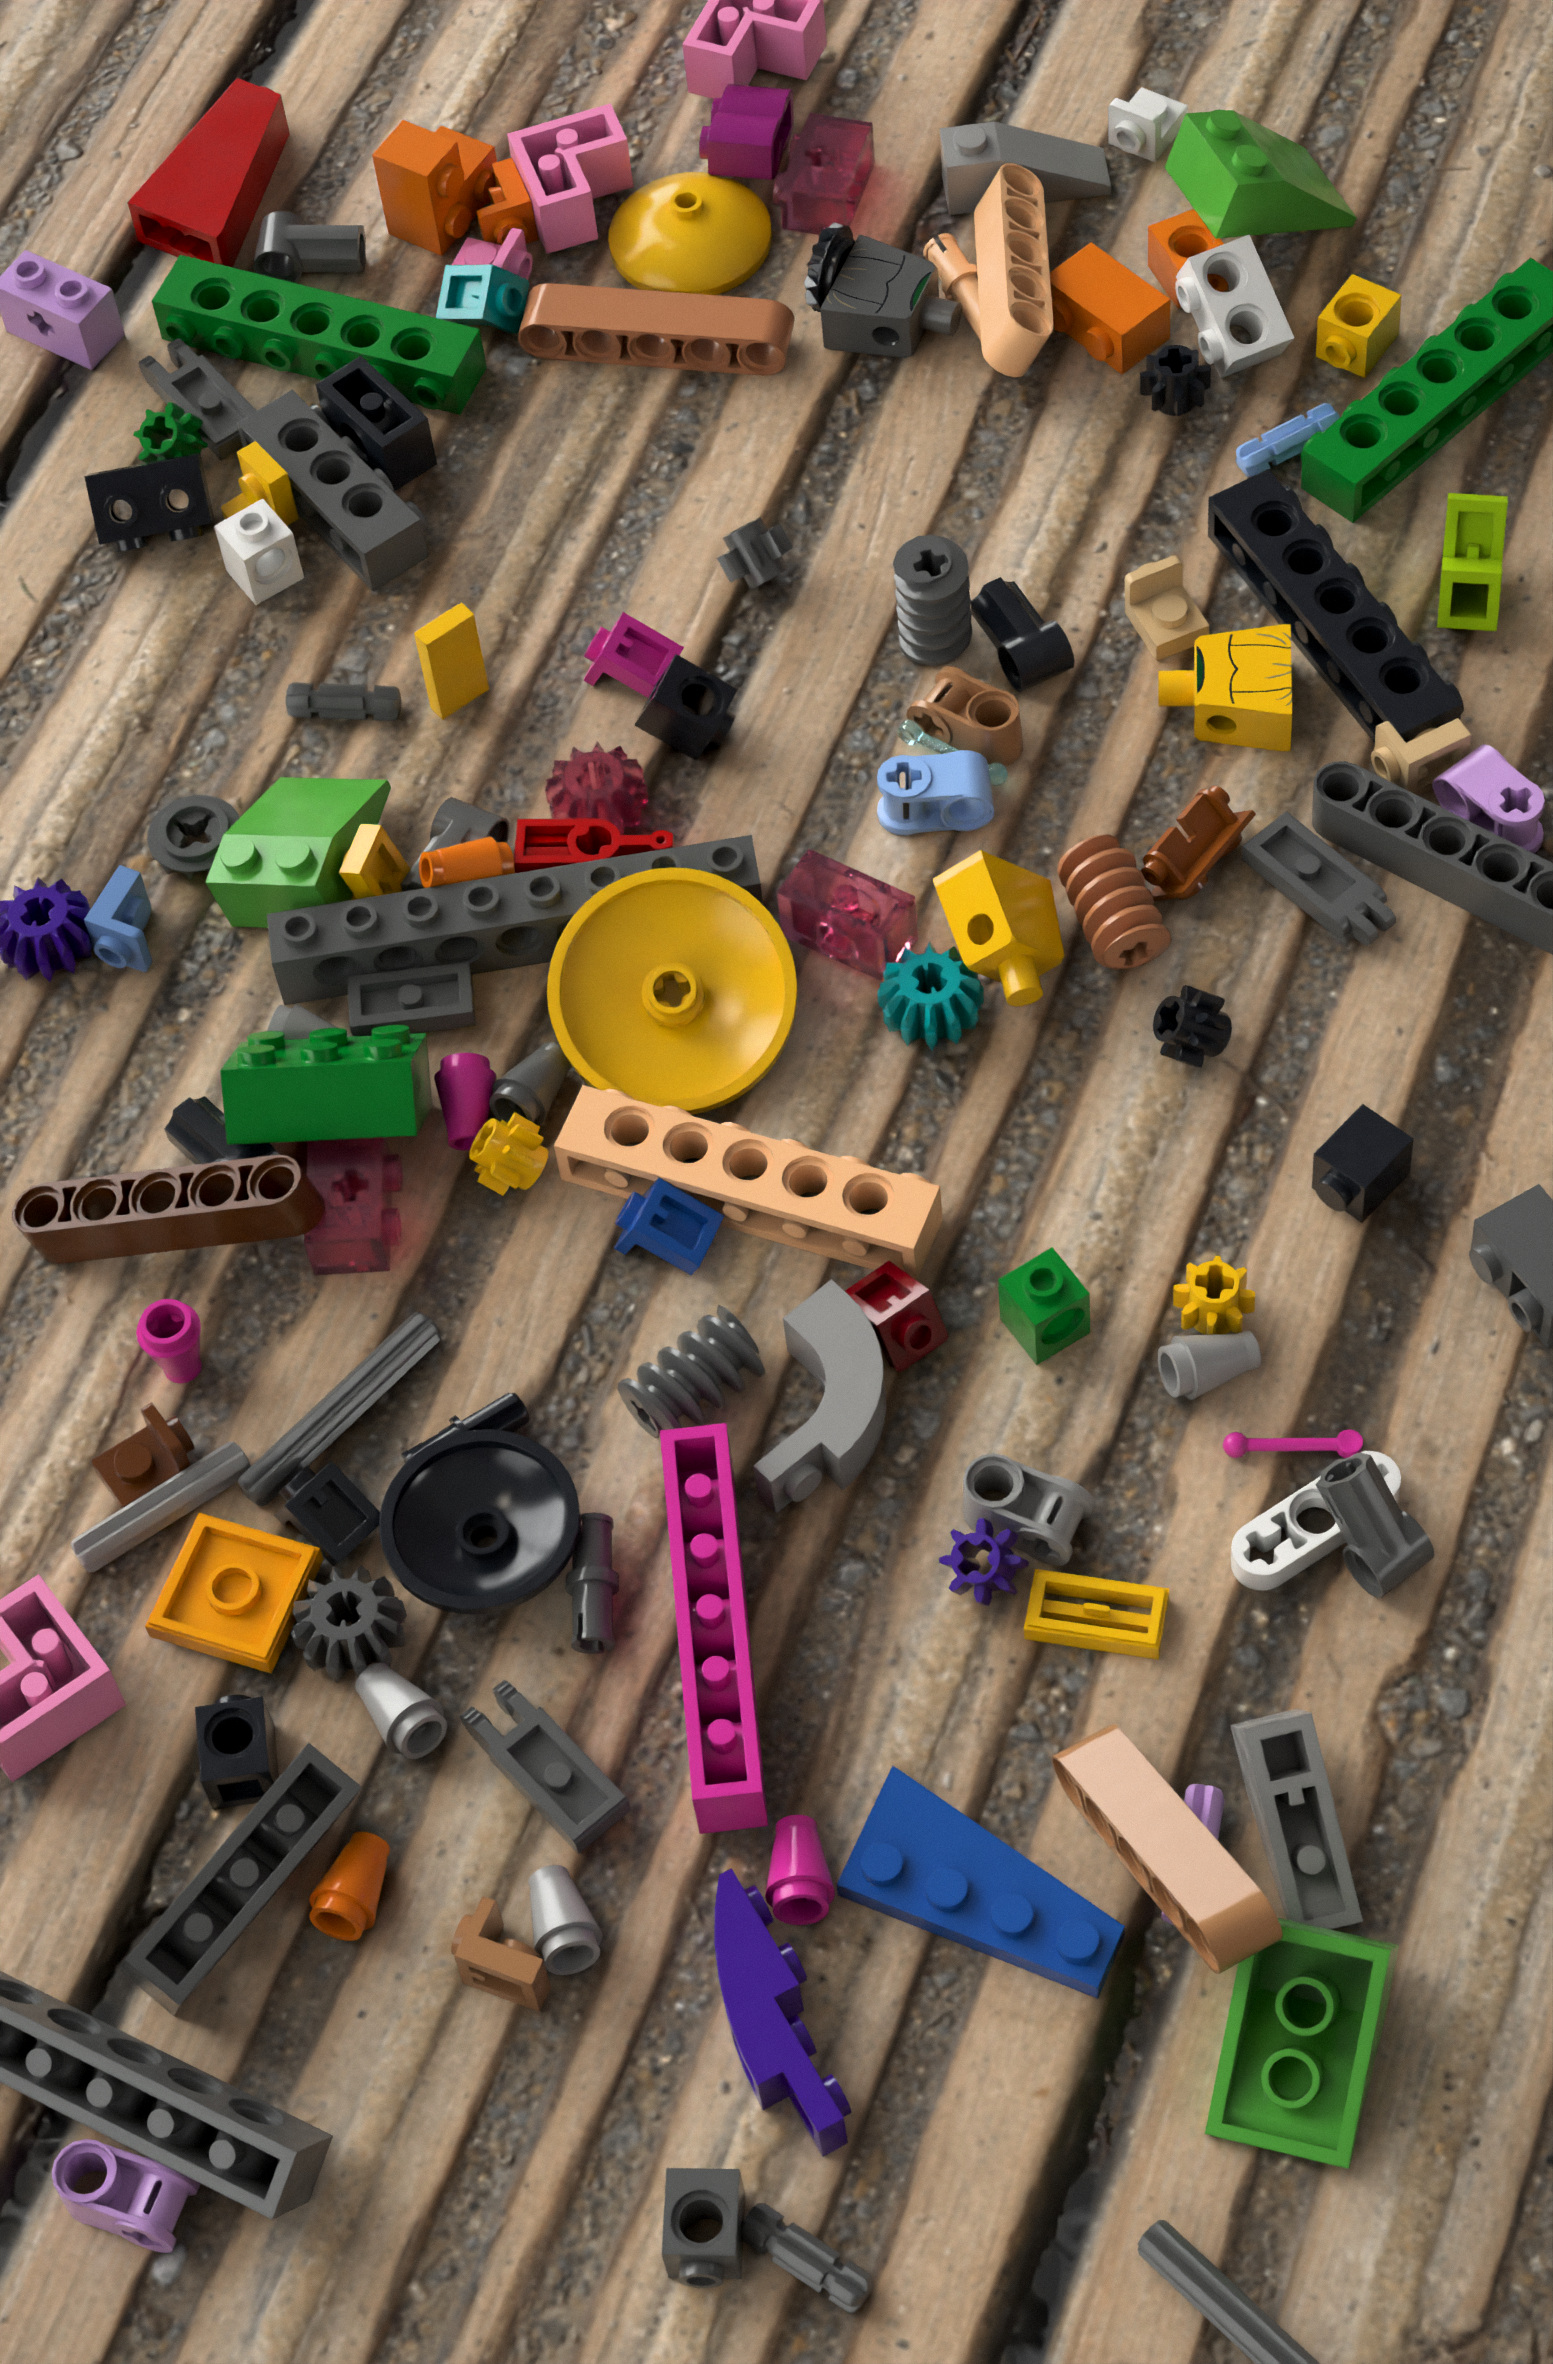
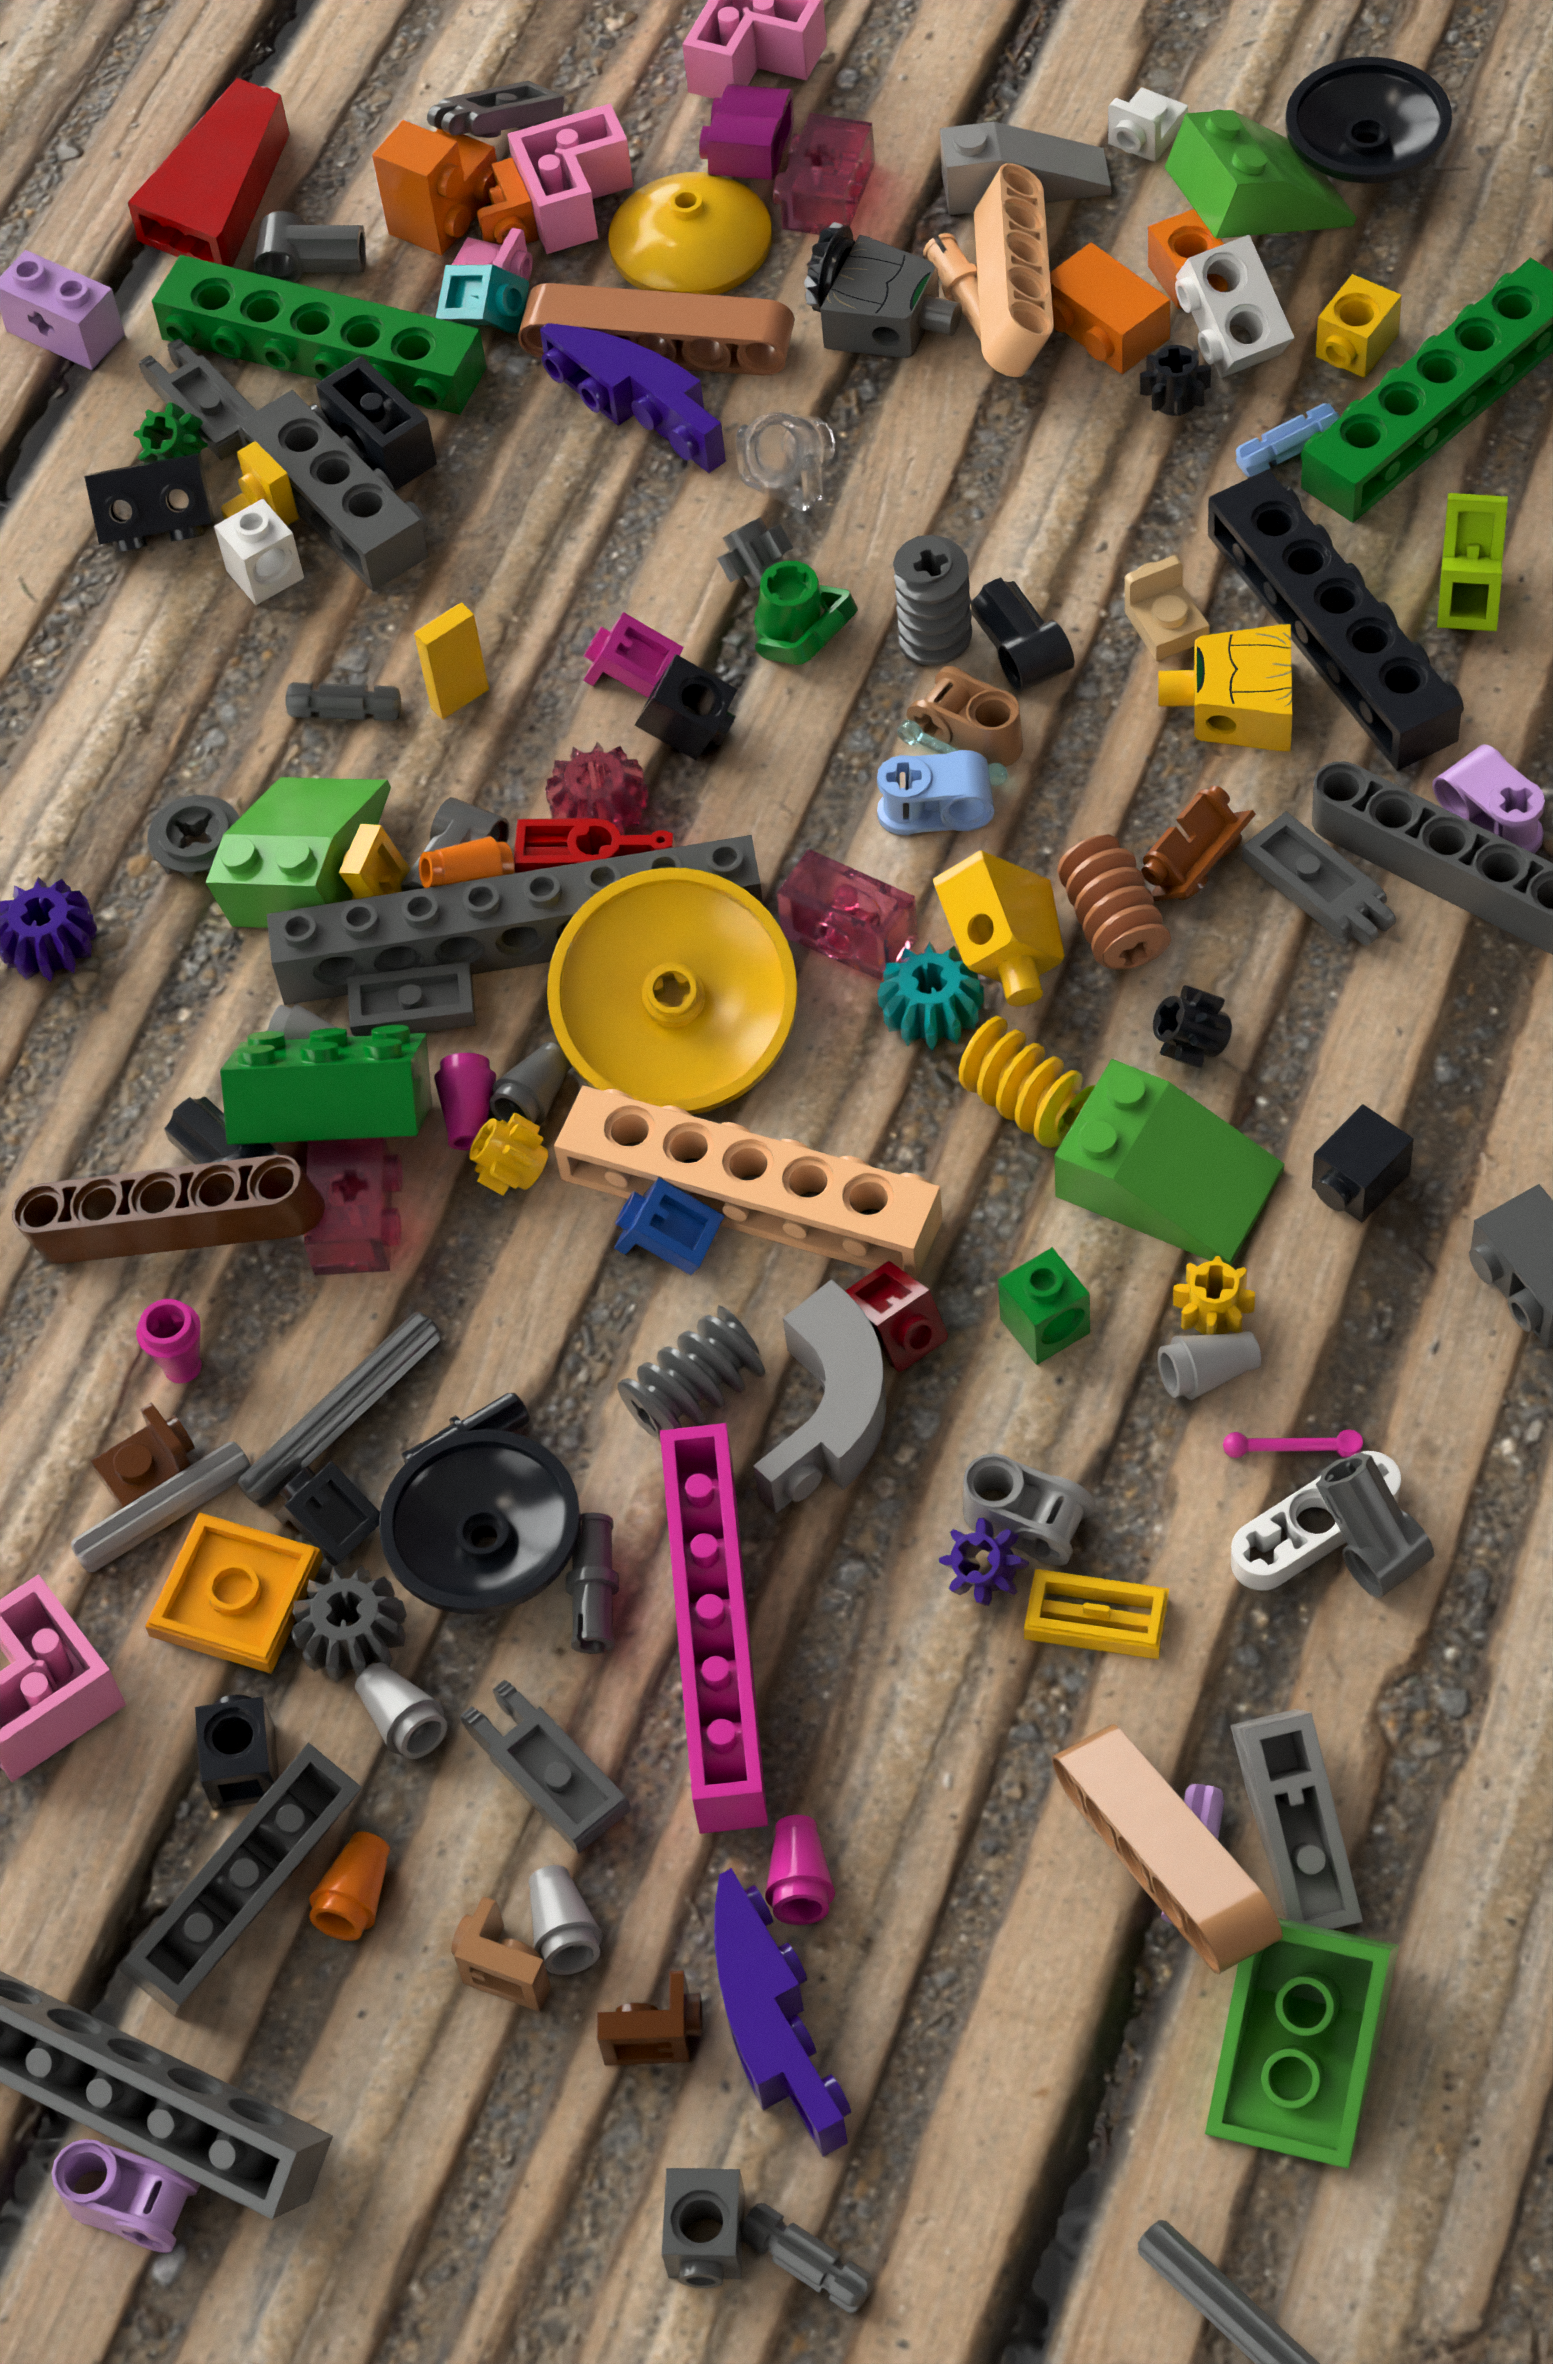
(118, 921): medium blue bracket -> none
(496, 109): none -> dark grey hinge
(630, 381): none -> dark purple slope
(652, 2036): none -> reddish brown bracket
(780, 452): none -> clear piece
(794, 613): none -> green piece
(966, 1885): blue wing -> none
(1021, 1082): none -> yellow piece
(1164, 1165): none -> bright green slope
(1368, 120): none -> black dish
(1422, 759): tan bracket -> none

